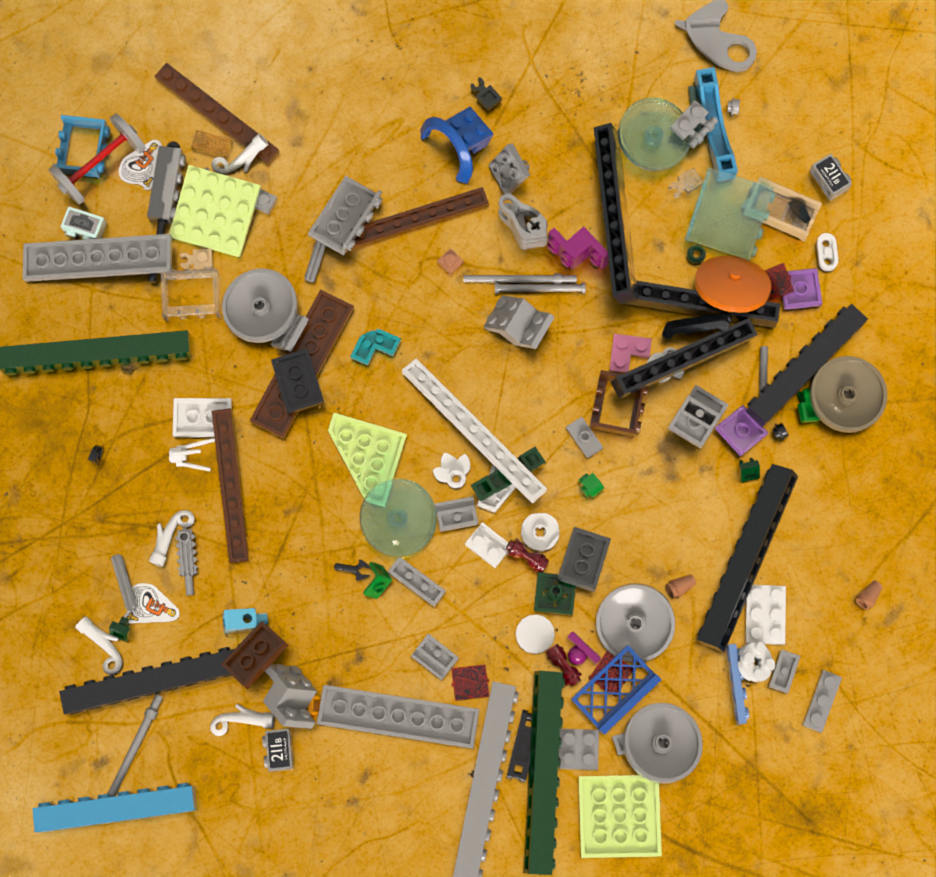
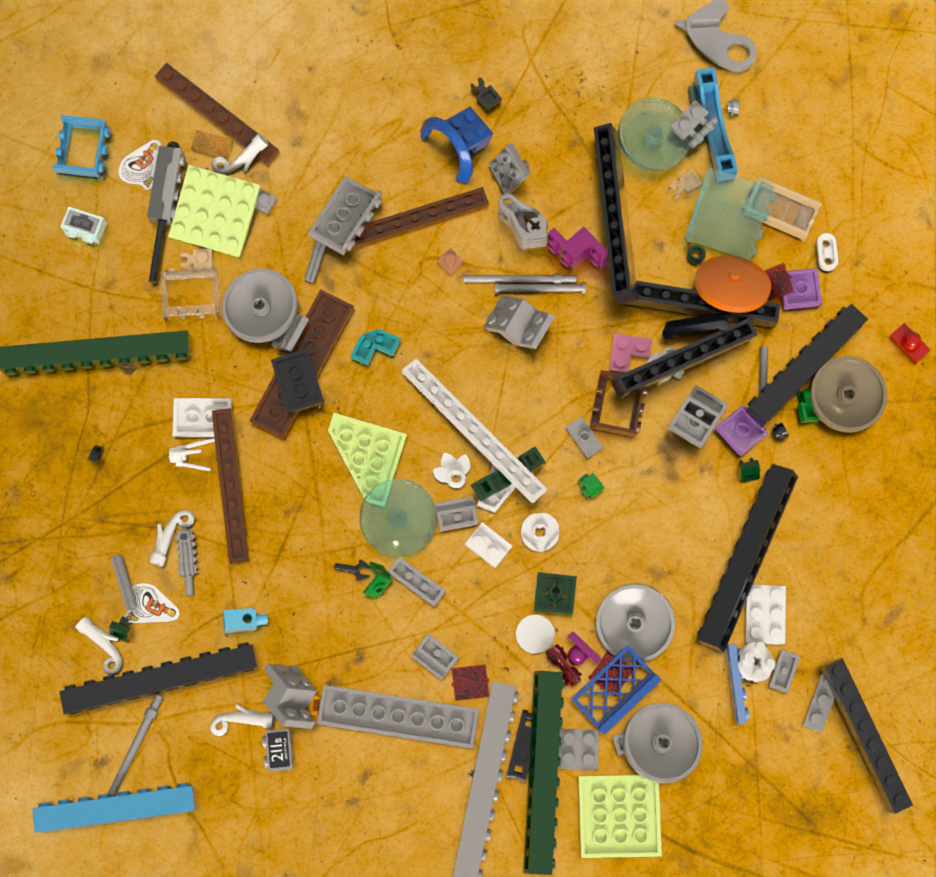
(97, 257): light grey plate -> none
(127, 134): light grey piece -> none
(254, 655): reddish brown plate -> none
(534, 560): dark red piece -> none
(584, 559): dark grey plate -> none
(679, 586): nougat cone -> none
(800, 210): black tile -> none
(831, 177): brick -> none
(866, 736): none -> black brick
(869, 595): nougat cone -> none
(910, 342): none -> red tile

